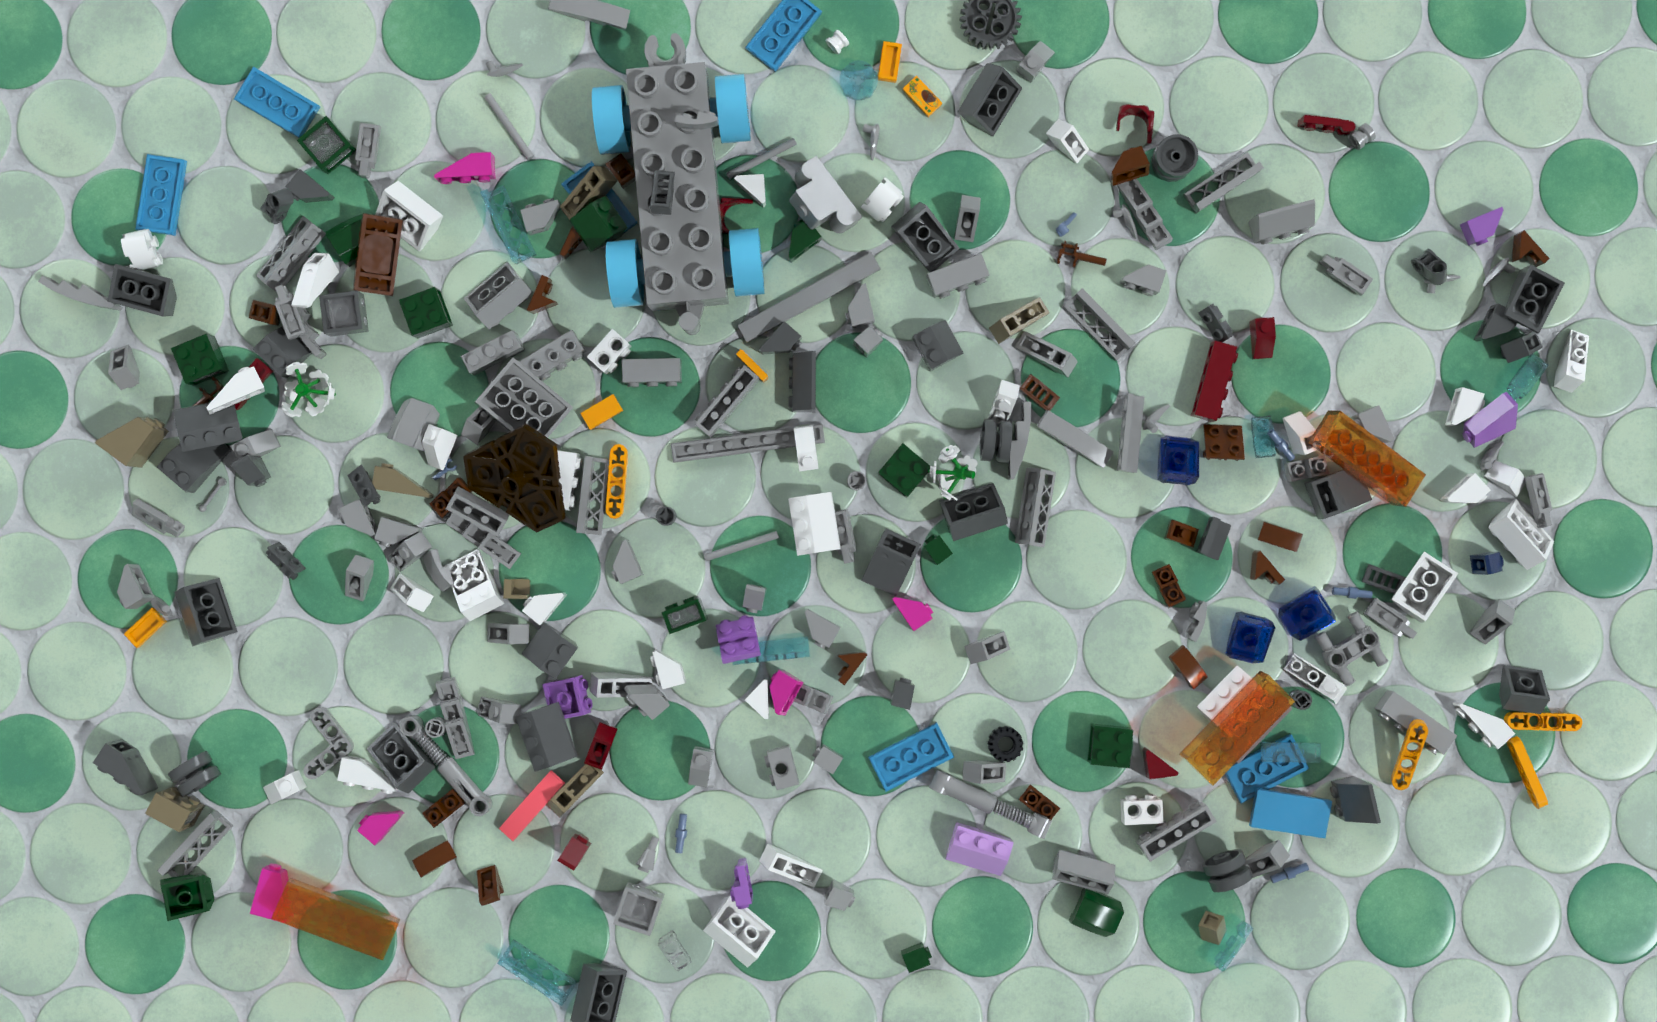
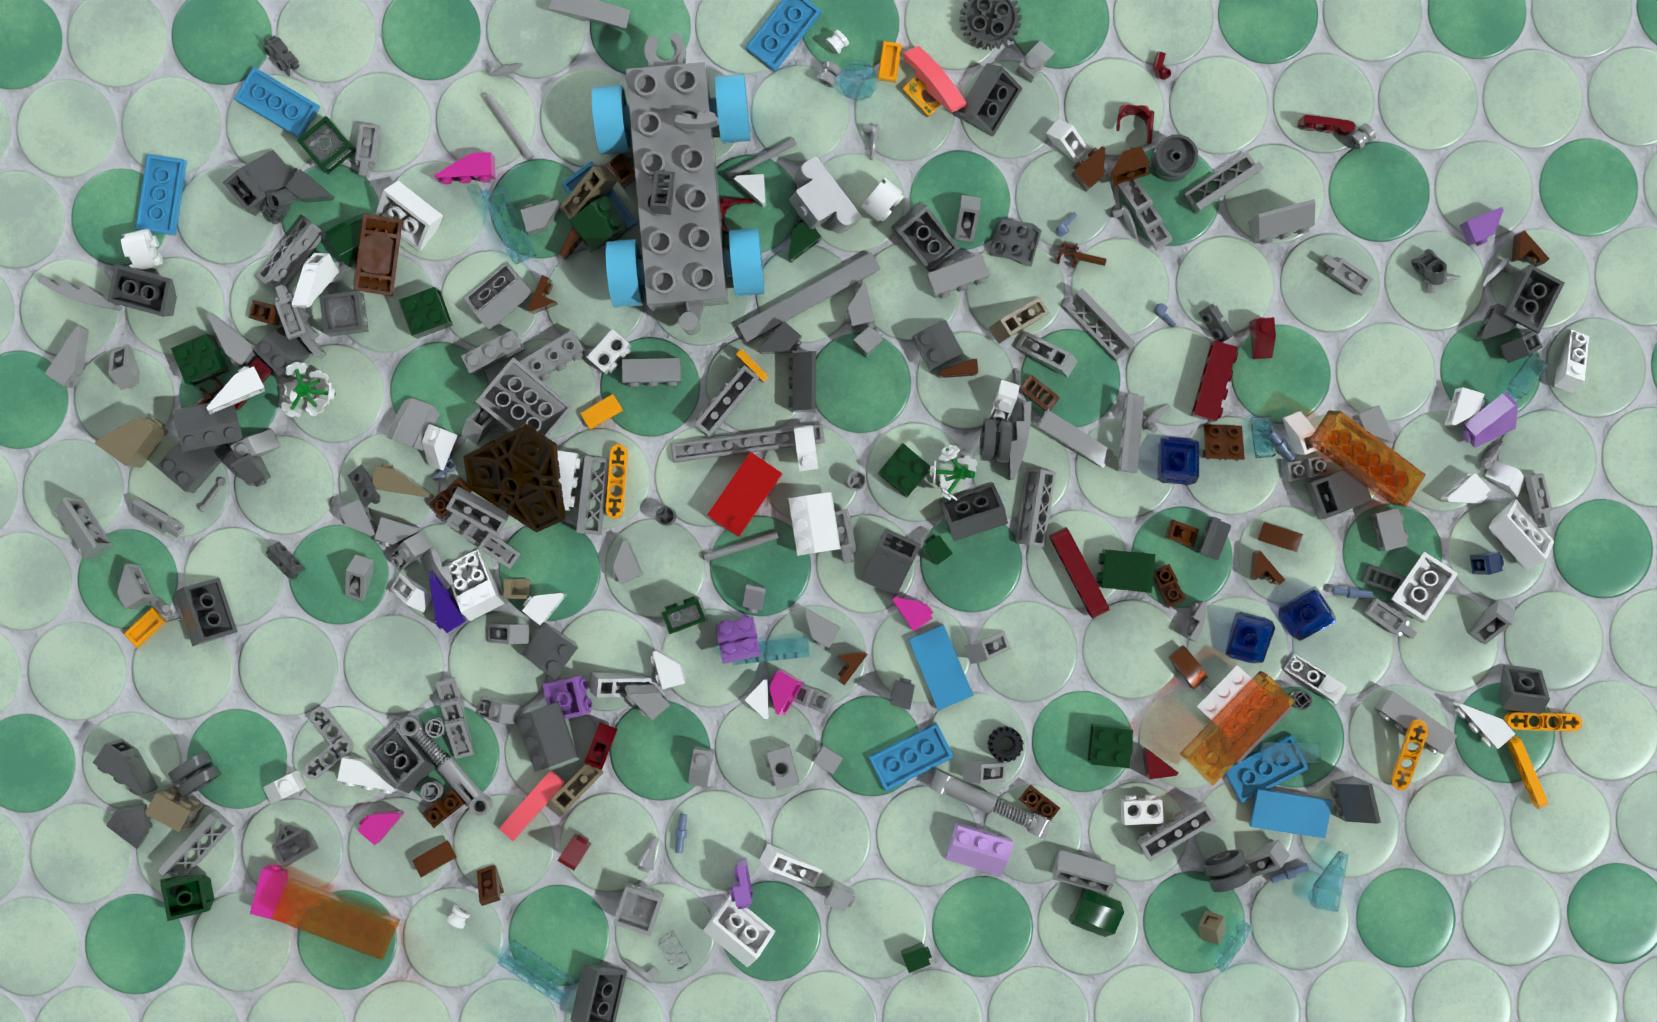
(70, 360): none -> light grey slope
(83, 528): none -> light grey slope
(131, 824): none -> flat silver slope
(234, 343): none -> light grey slope
(257, 180): none -> dark grey slope
(275, 48): none -> dark grey hinge
(293, 844): none -> flat silver slope
(428, 790): none -> light grey wheel
(445, 606): none -> dark purple slope
(458, 916): none -> white wheel
(647, 976): none -> light grey bar
(745, 494): none -> red brick
(829, 73): none -> light grey wheel
(937, 81): none -> coral slope
(940, 667): none -> dark azure tile
(967, 368): none -> reddish brown slope
(1015, 241): none -> dark grey bracket
(1079, 573): none -> dark red beam
(1091, 170): none -> reddish brown slope
(1126, 570): none -> dark green slope
(1147, 279): light grey slope -> none
(1159, 68): none -> dark red arm
(1160, 311): none -> sand blue hand
(1328, 887): none -> clear light blue slope
(1351, 648): light grey piece -> none
(1389, 529): none -> light grey brick

